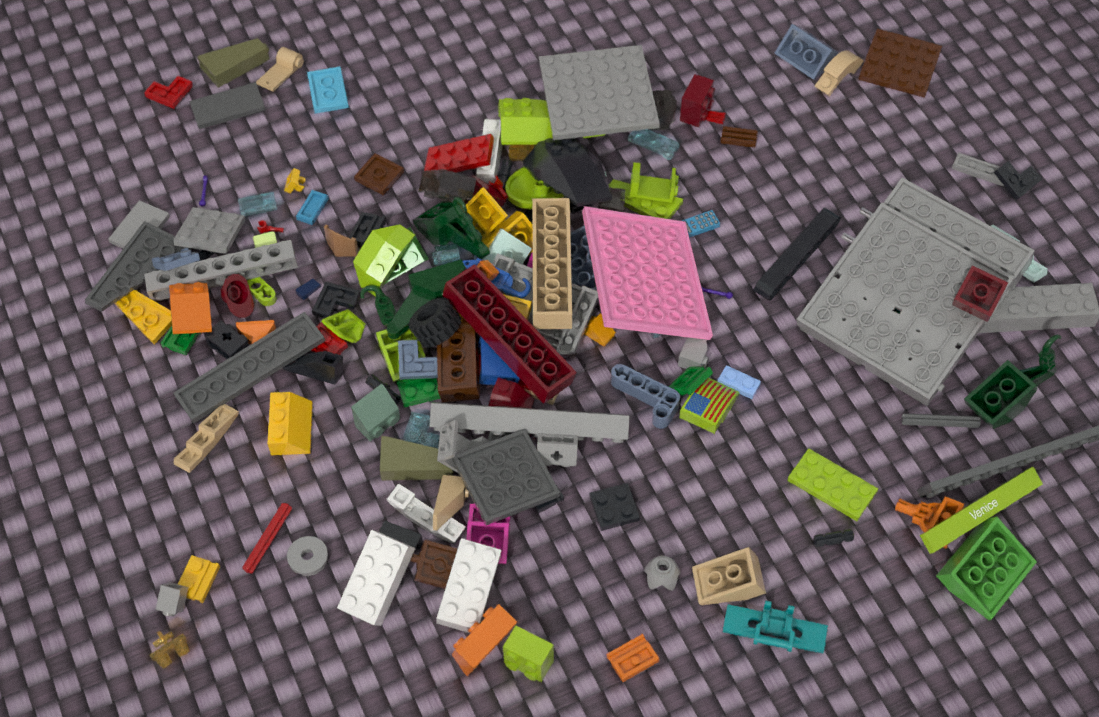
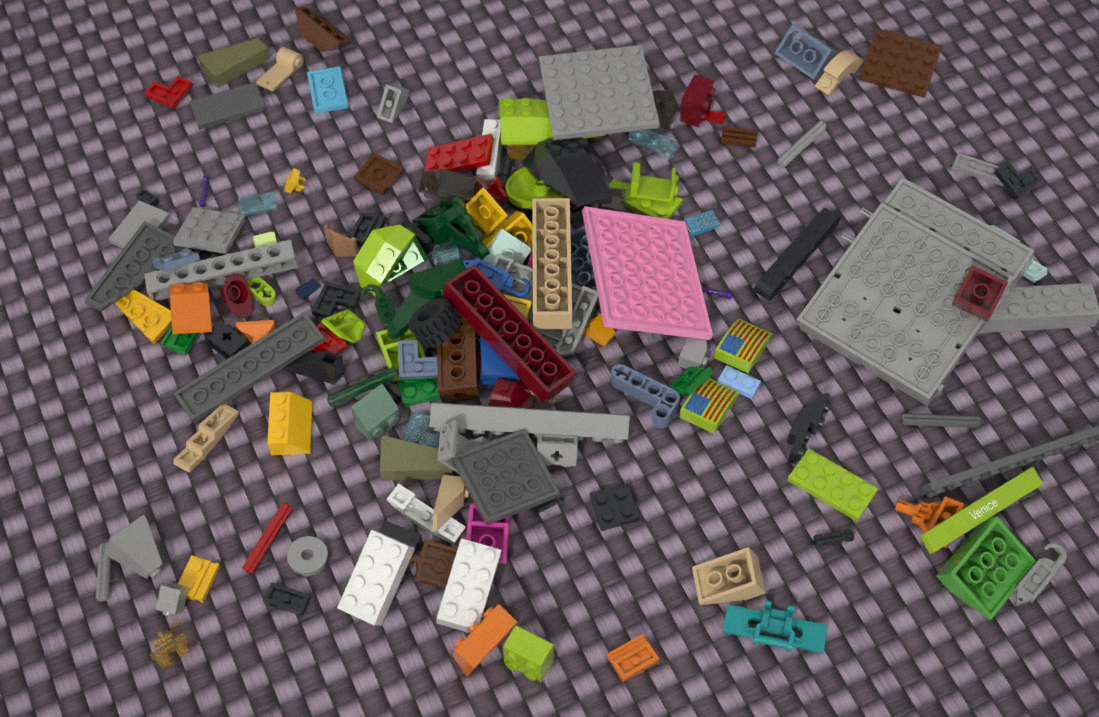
(103, 574): none -> light grey axle
(136, 549): none -> light grey slope
(147, 197): none -> black piece
(264, 228): red hand -> none
(286, 599): none -> black plate
(312, 207): dark azure tile -> none
(319, 30): none -> reddish brown wedge
(363, 386): none -> dark green axle
(392, 102): none -> light grey slope
(424, 239): none -> black plate
(488, 269): orange slope -> none
(656, 577): light grey piece -> none
(742, 345): none -> lime slope
(802, 143): none -> light grey axle
(807, 424): none -> black slope
(1010, 389): dark green slope -> none
(1039, 576): none -> light grey plate

